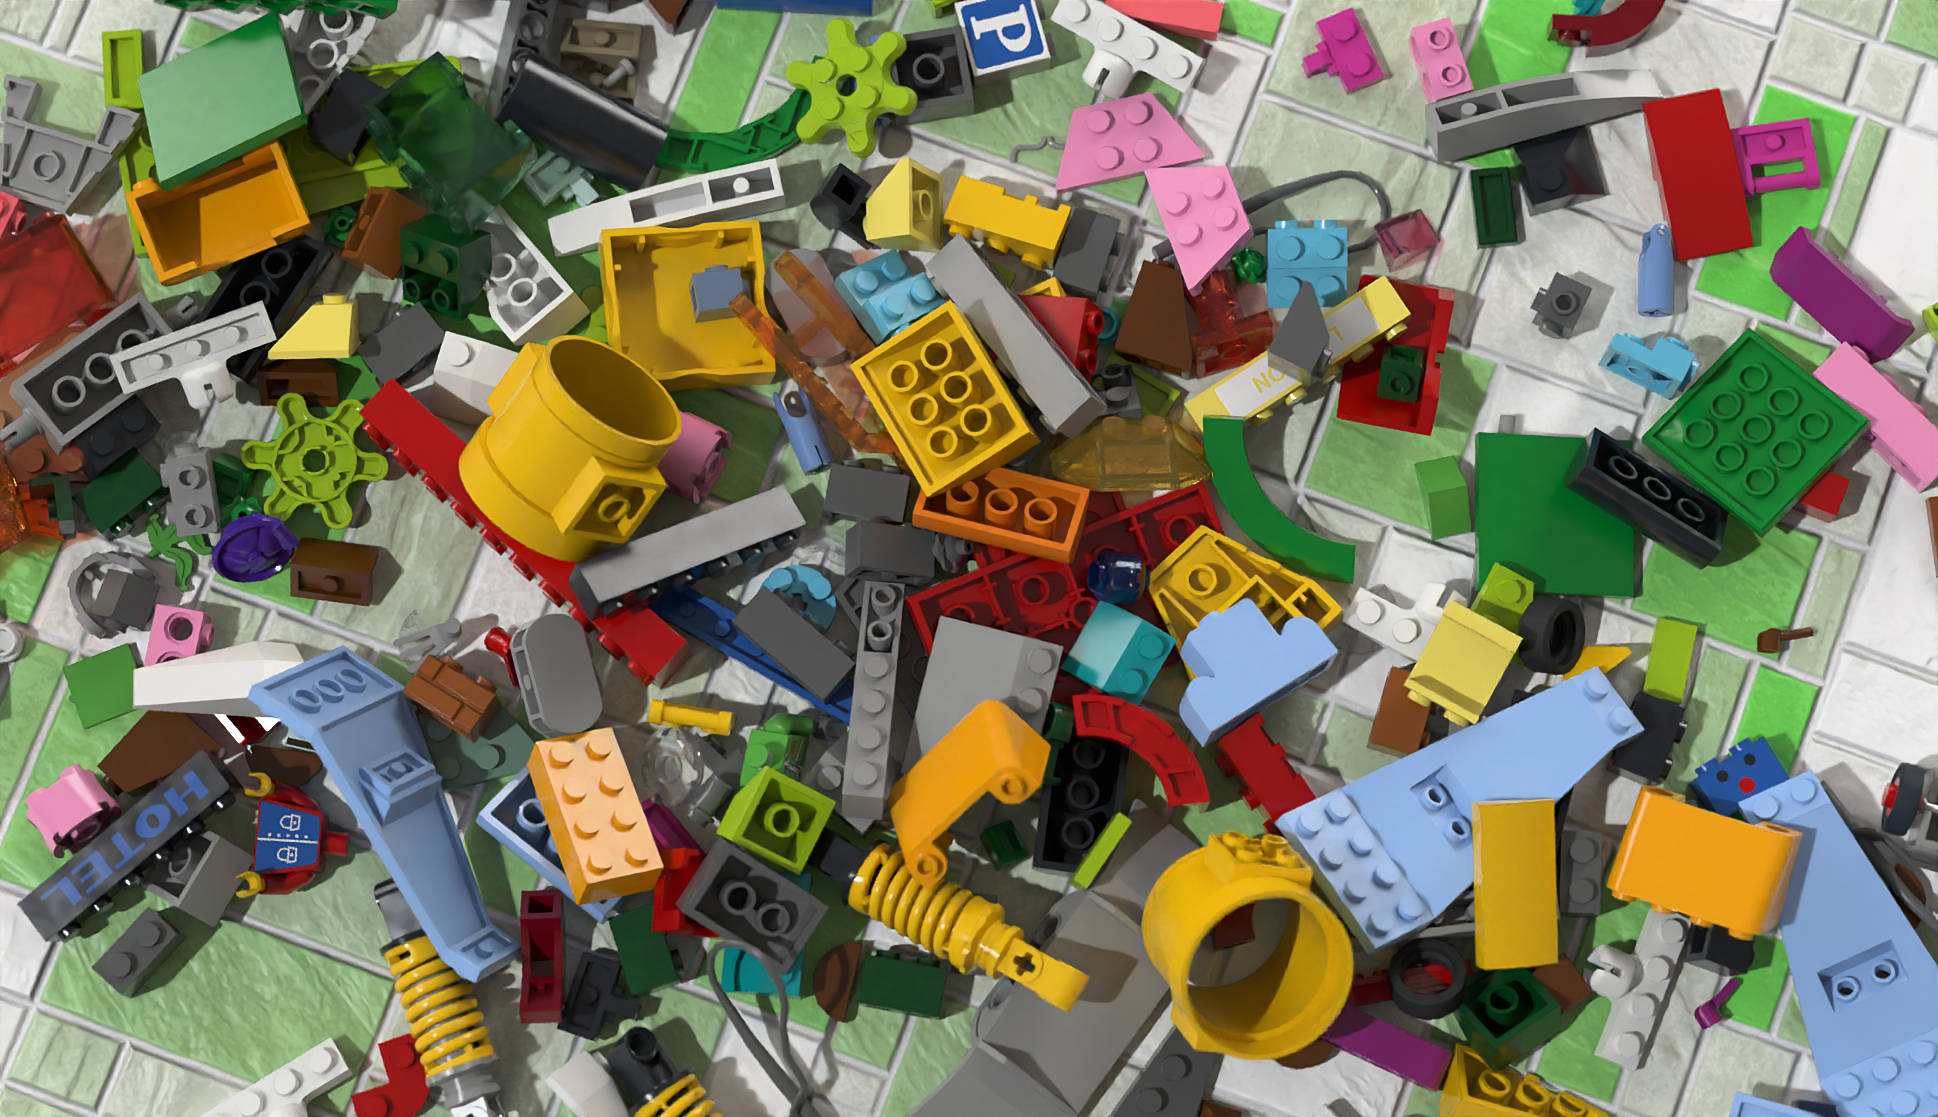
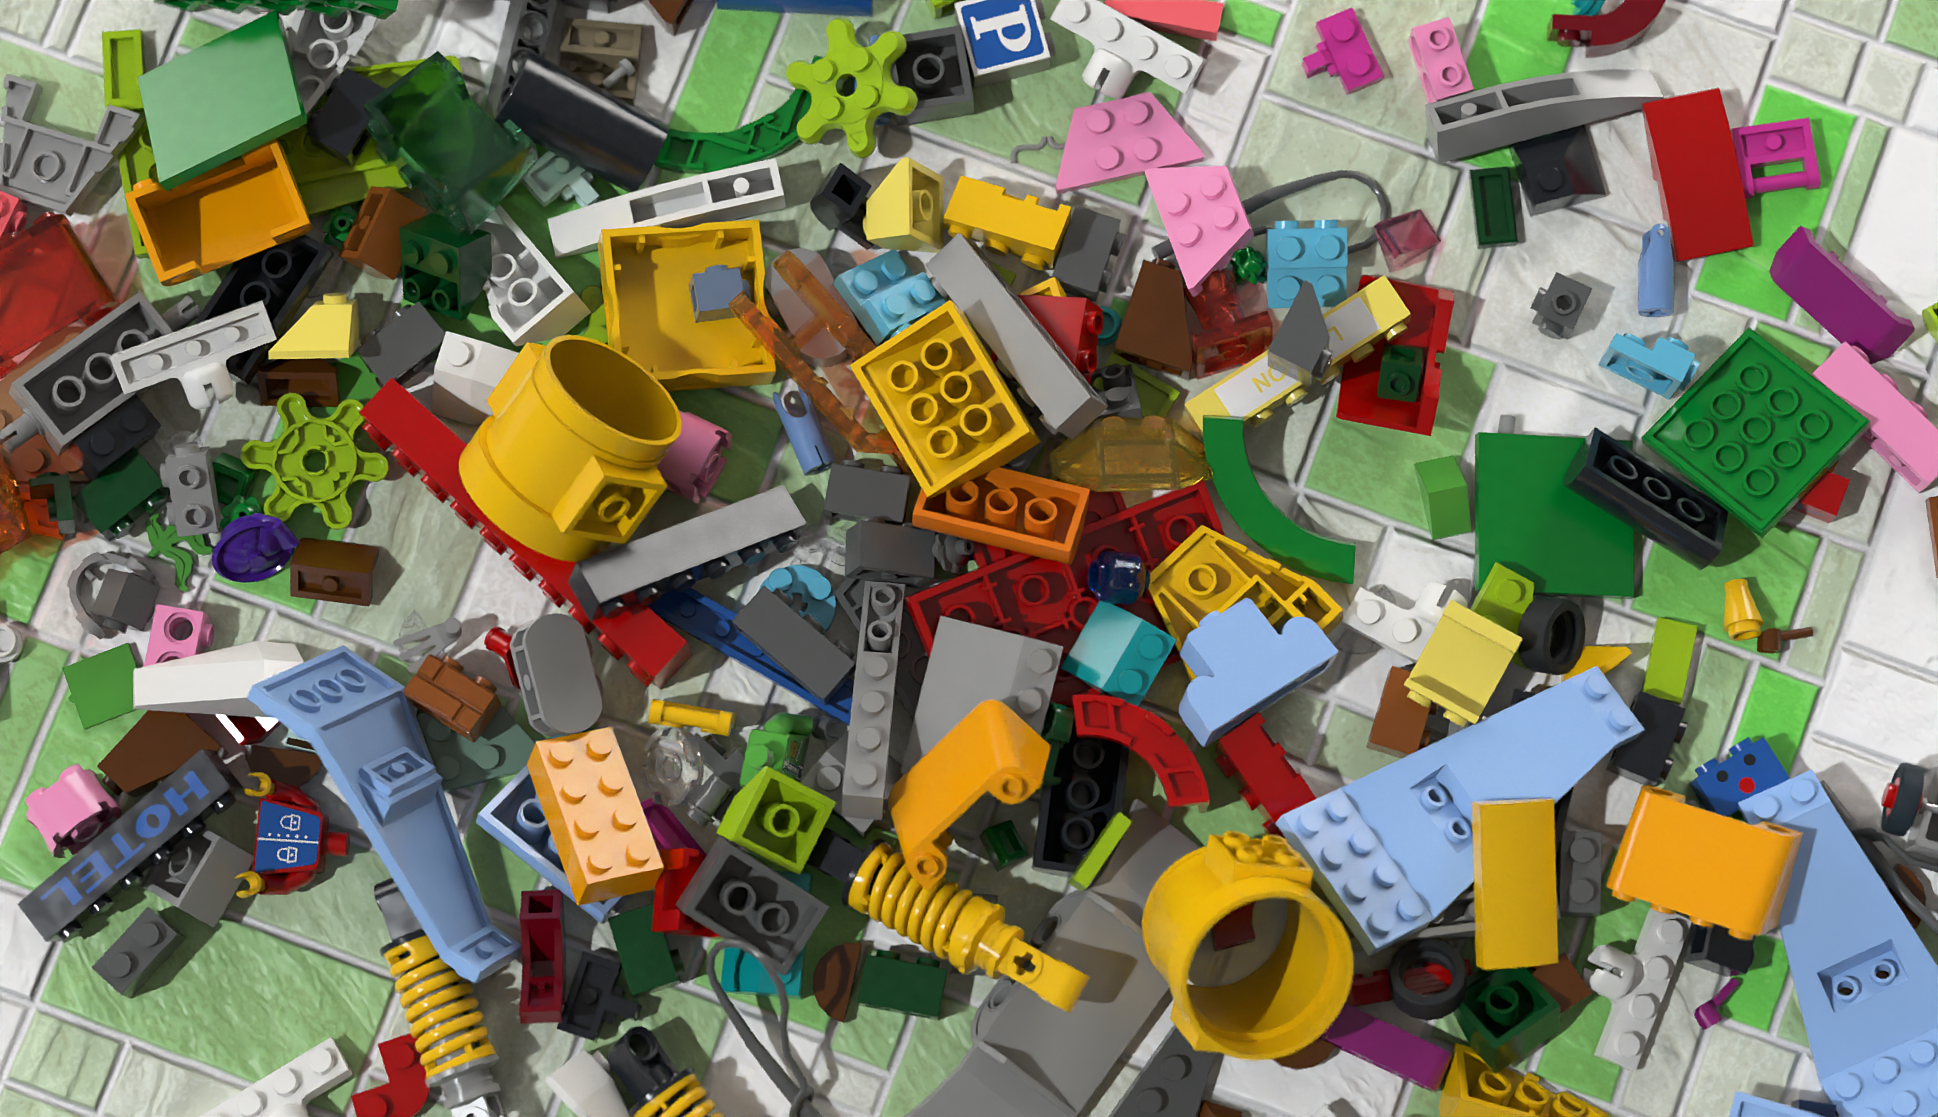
(1740, 611): none -> yellow cone

